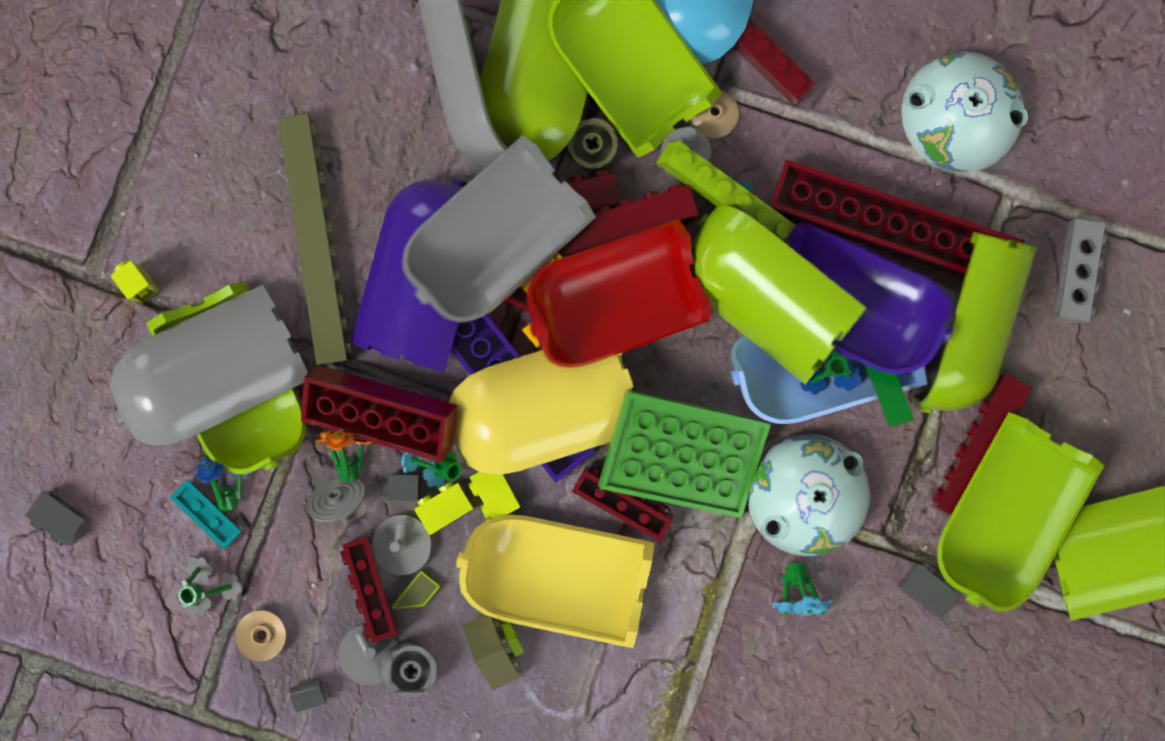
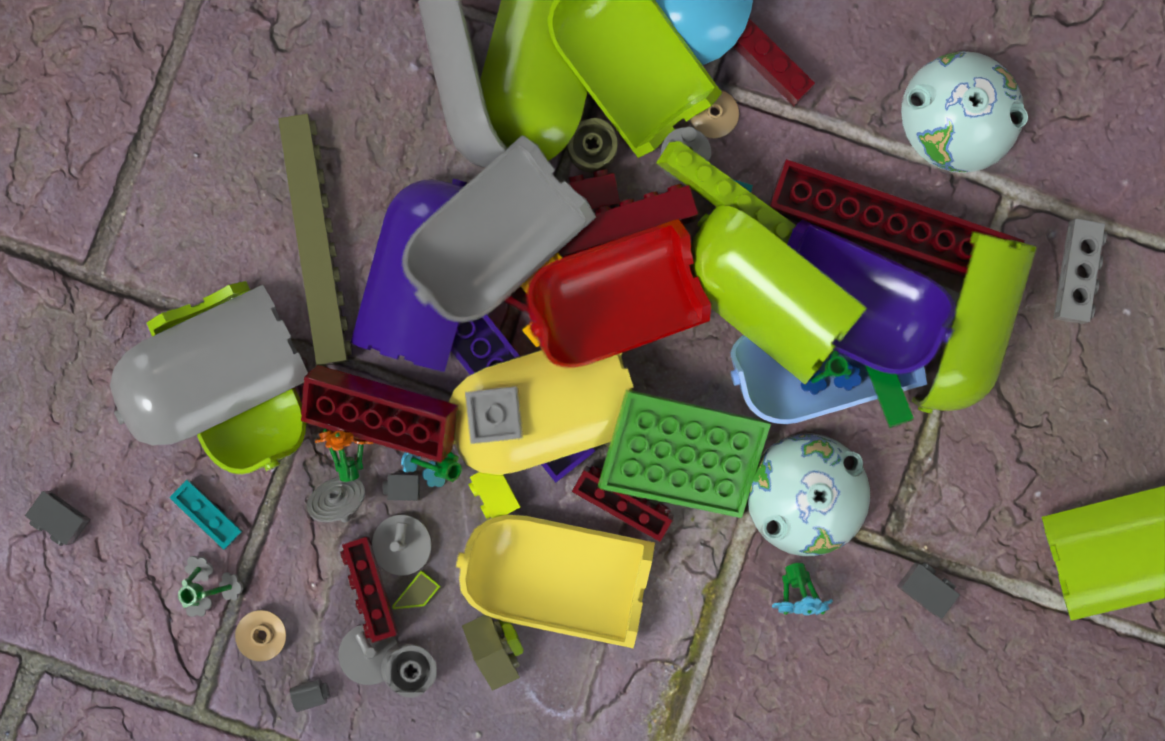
(134, 282): neon yellow brick -> none
(225, 496): plant -> none
(443, 508): neon yellow brick -> none
(494, 415): none -> light grey tile
(1005, 397): dark red brick -> none
(1014, 515): lime panel -> none

